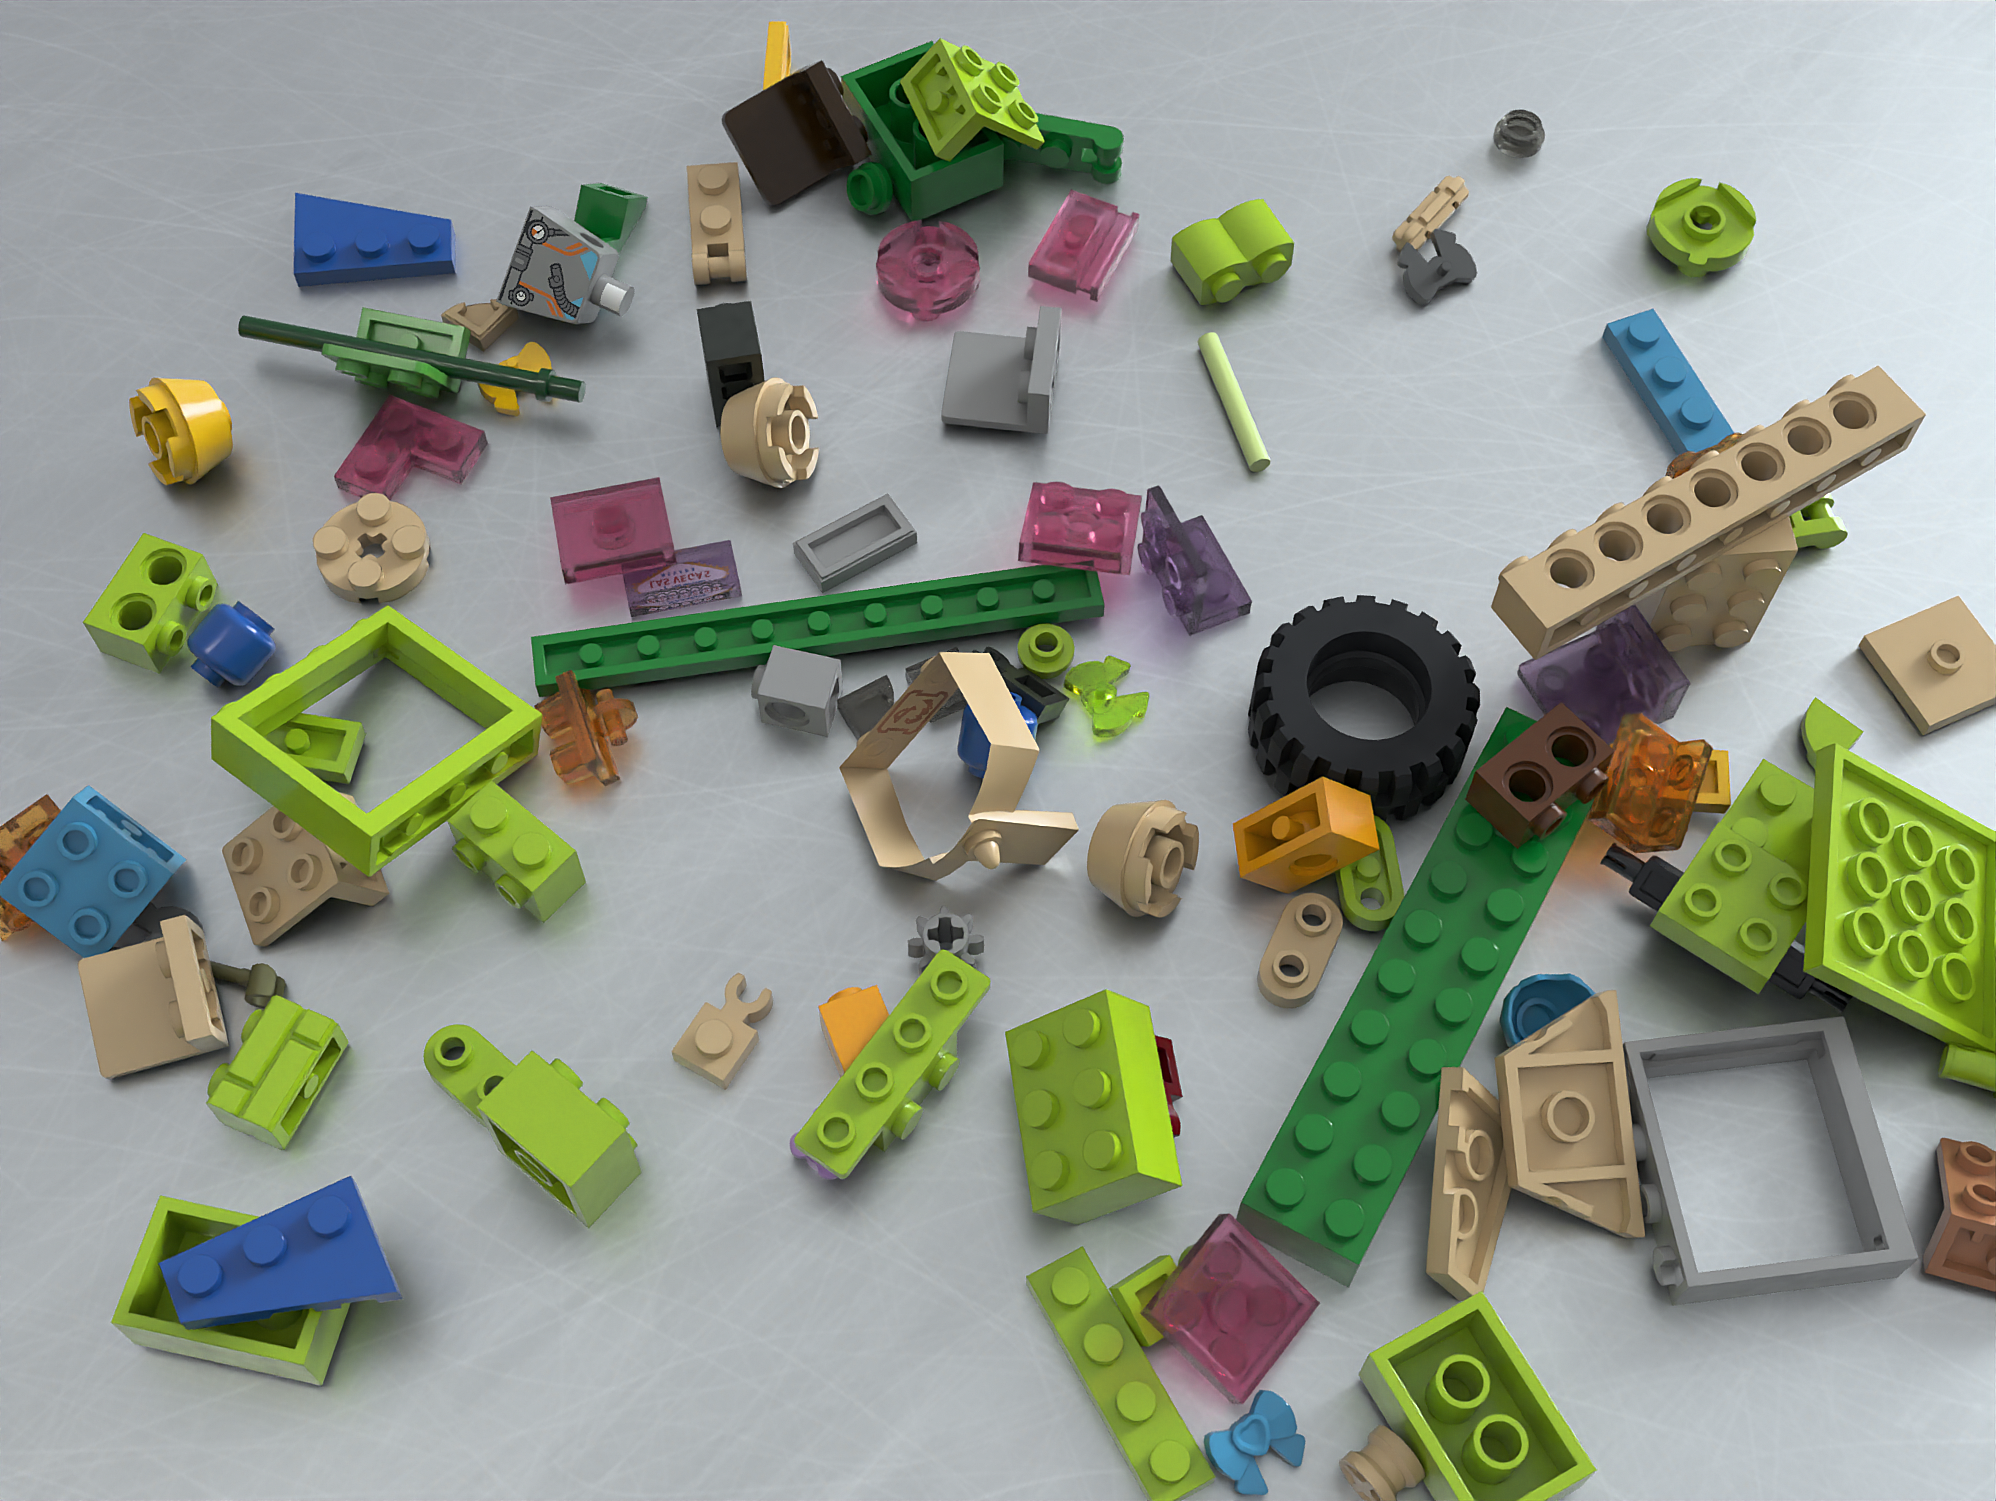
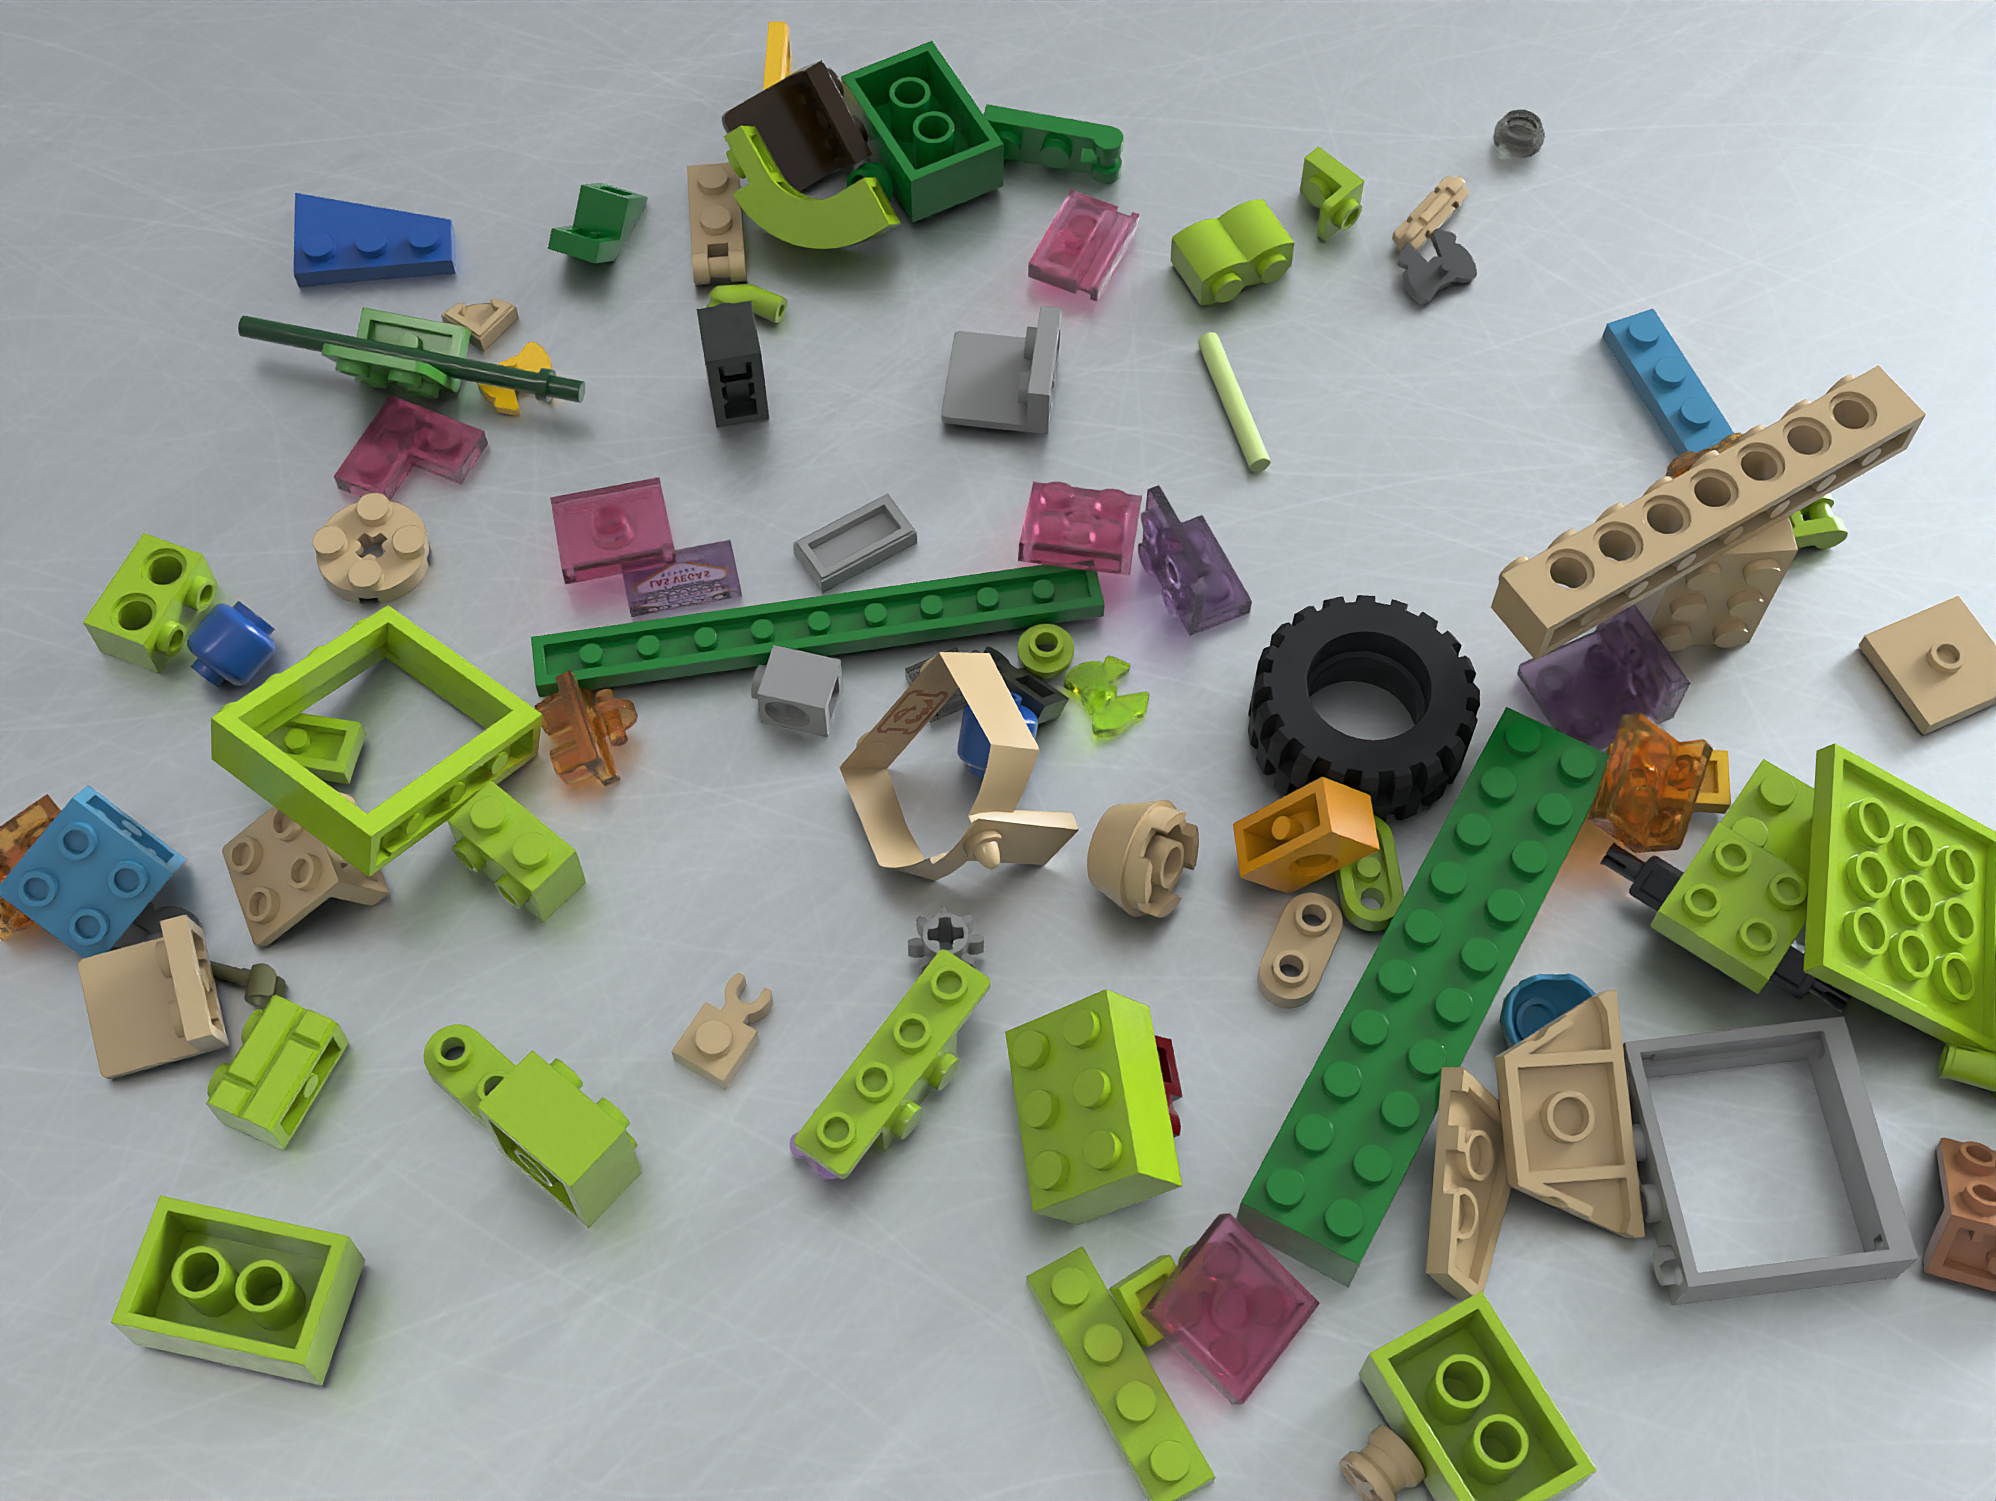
(182, 427): yellow cone -> none
(288, 1260): blue wing -> none
(563, 271): light grey torso -> none
(763, 302): none -> lime arm
(769, 433): tan cone -> none
(804, 221): none -> lime arch
(850, 1022): light orange brick -> none
(866, 705): clear smoke tile -> none
(927, 292): clear pink plate -> none
(962, 93): lime bracket -> none
(1266, 1425): dark azure piece -> none
(1333, 189): none -> lime bracket
(1531, 768): reddish brown brick -> none
(1698, 249): lime plate -> none
(1824, 727): lime tile -> none

